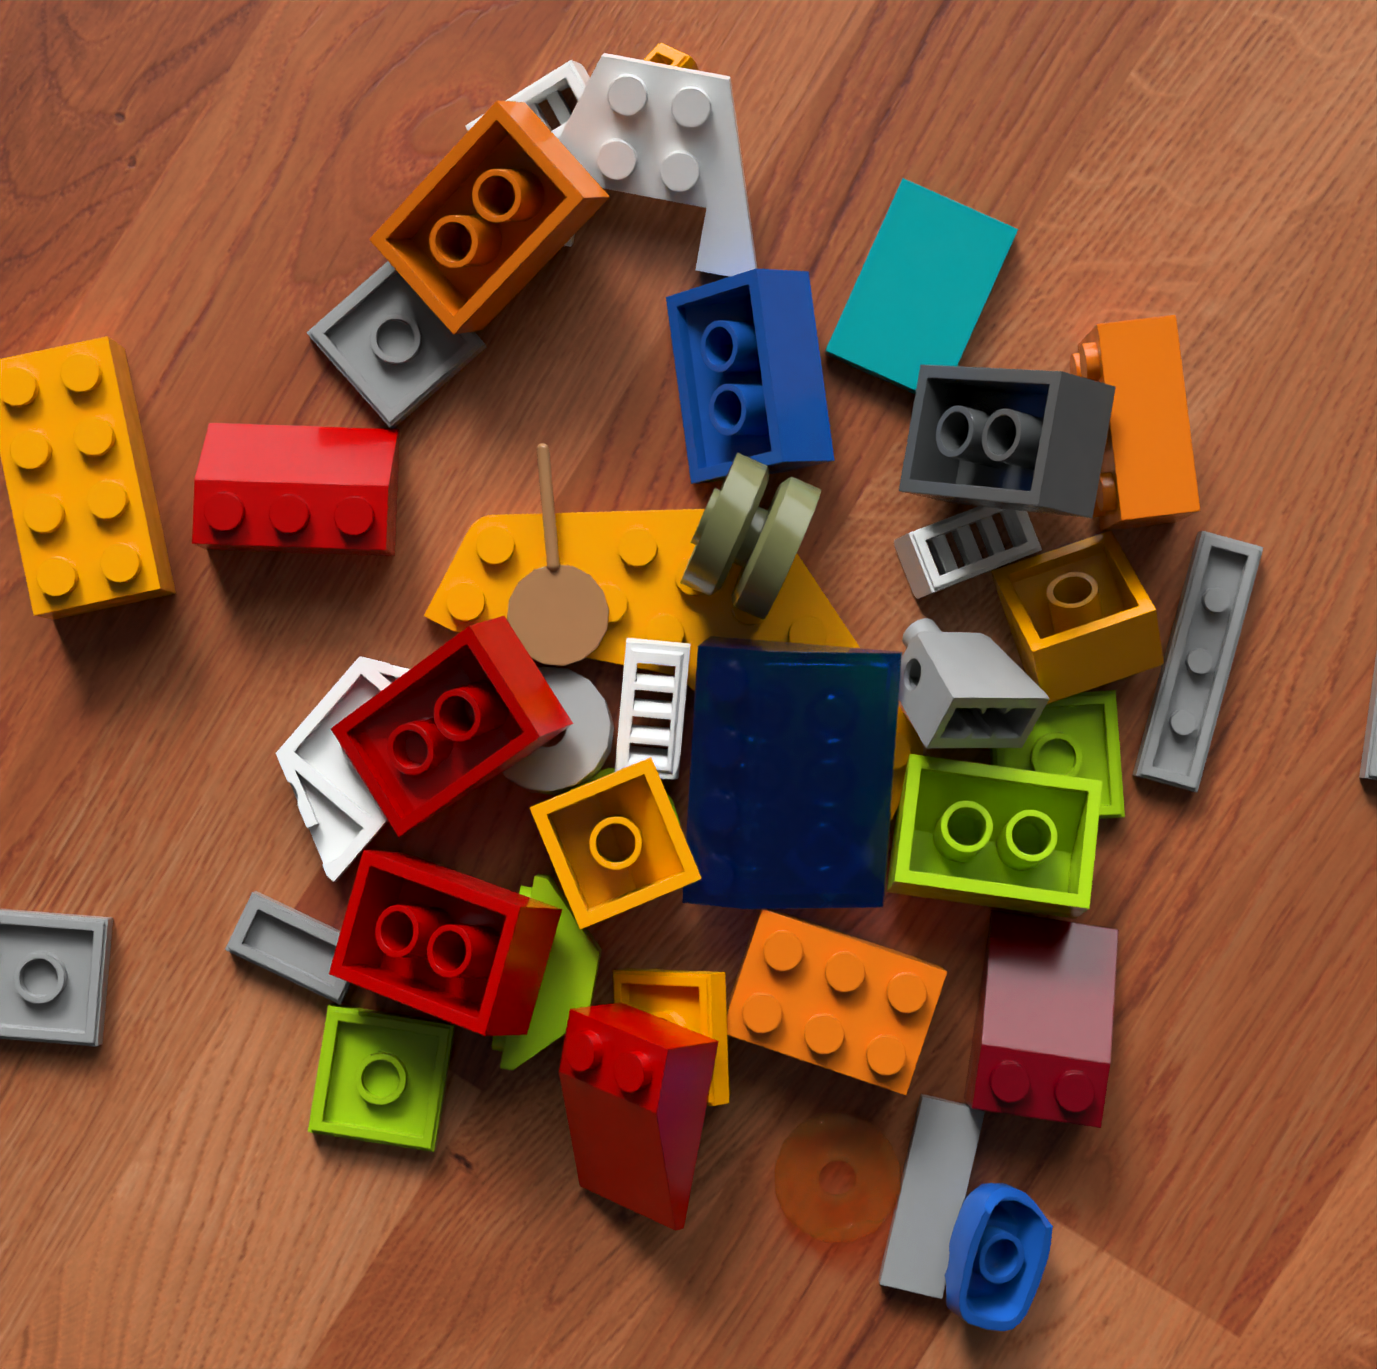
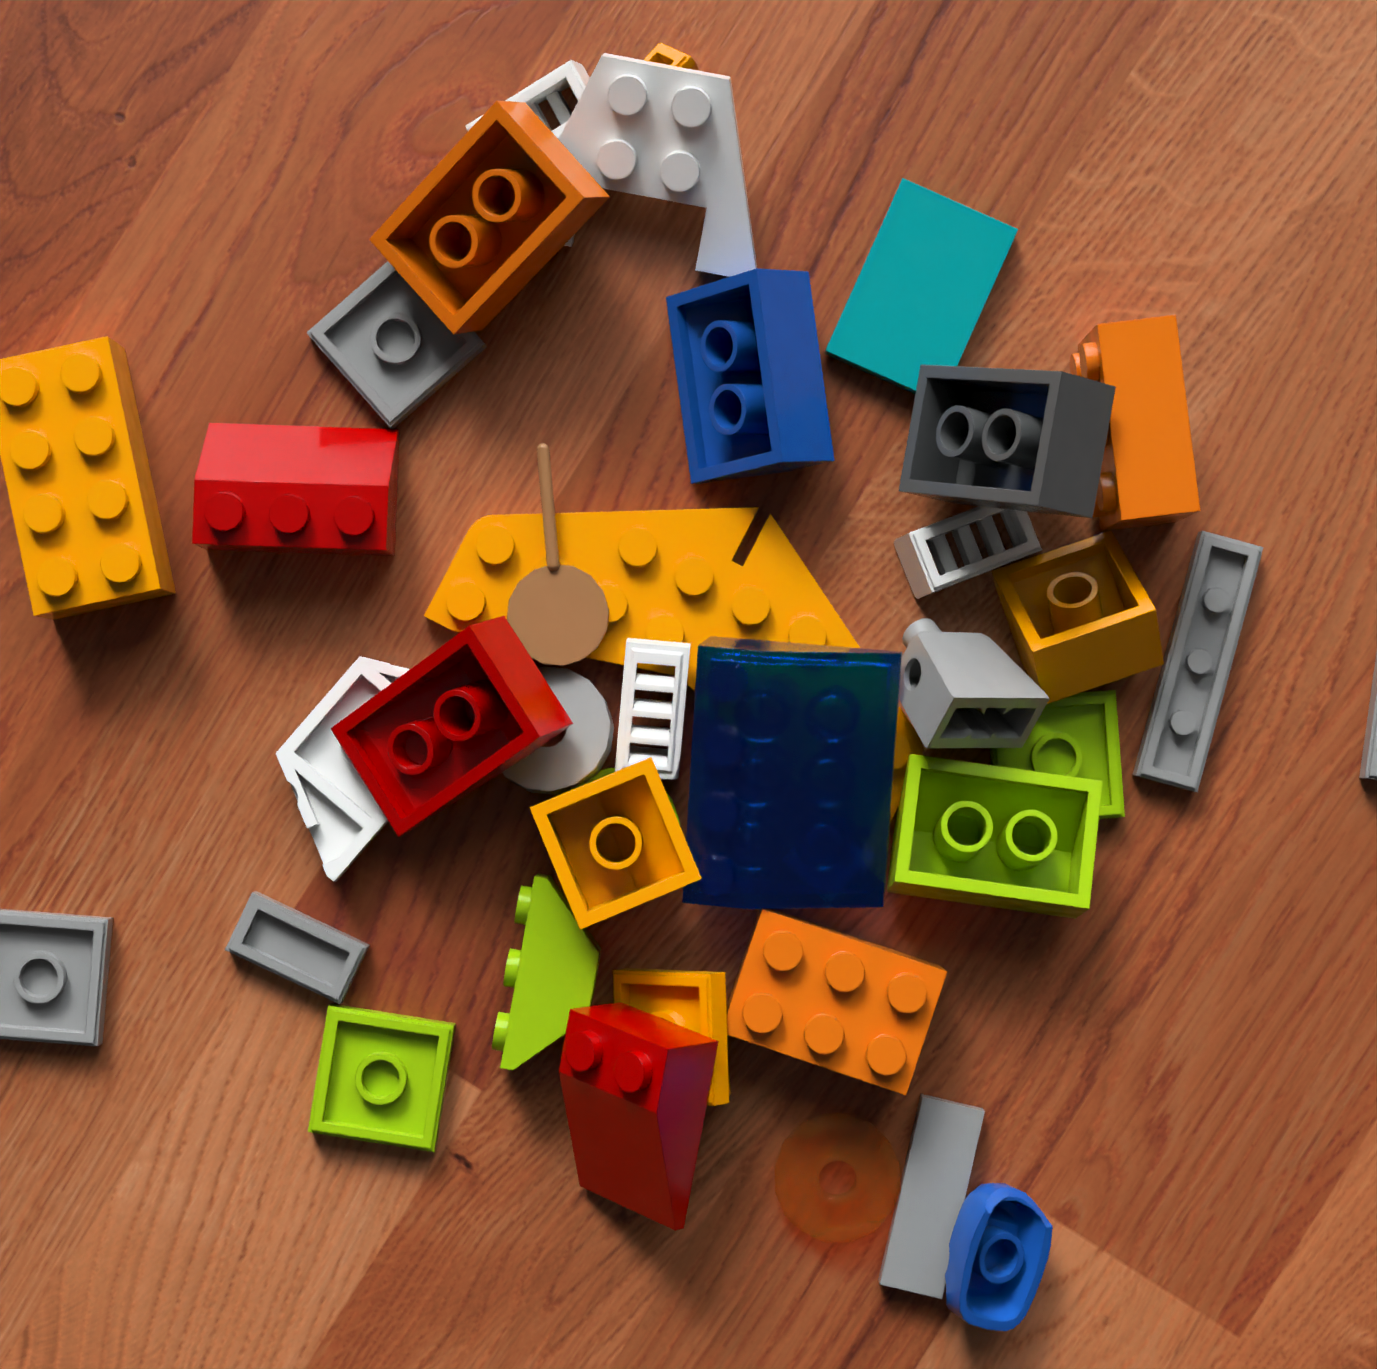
(445, 943): red brick -> none
(750, 536): olive wheel -> none
(1044, 1020): dark red slope -> none

